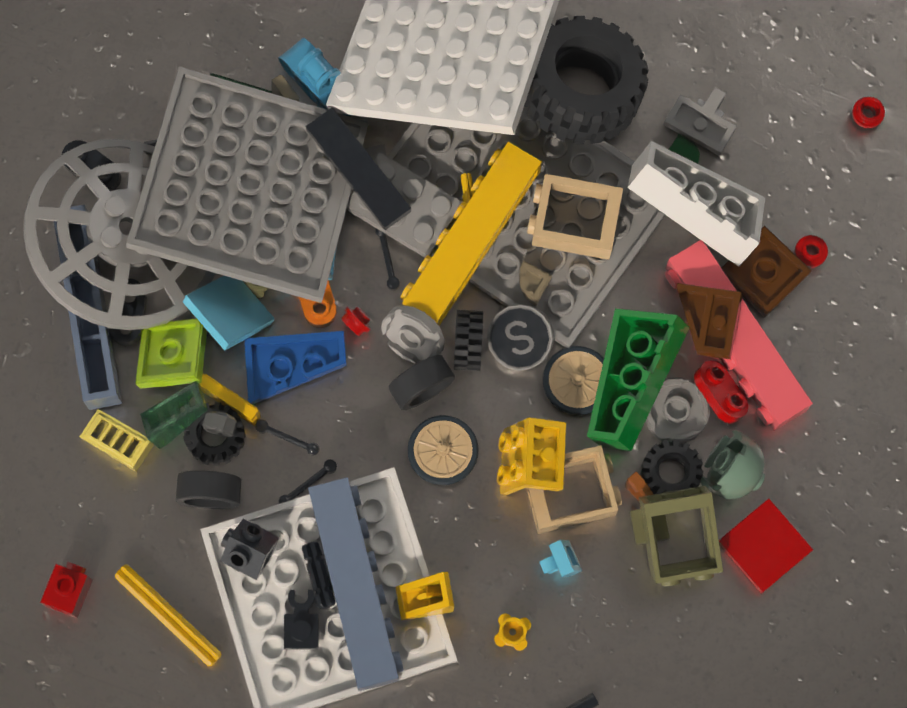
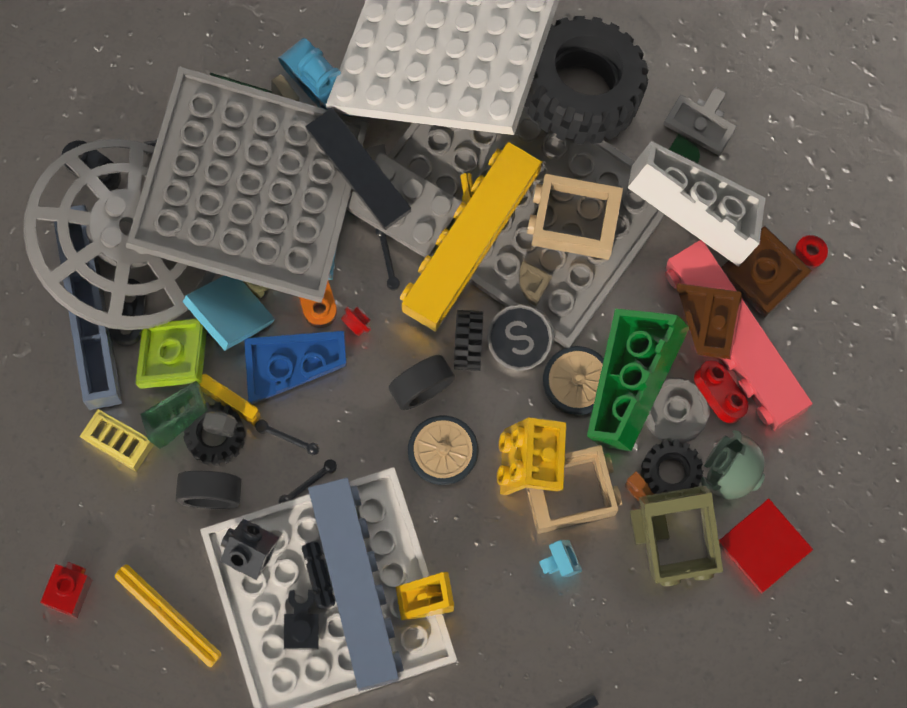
(412, 334): light grey tile -> none
(521, 627): yellow plate -> none
(874, 106): red plate -> none

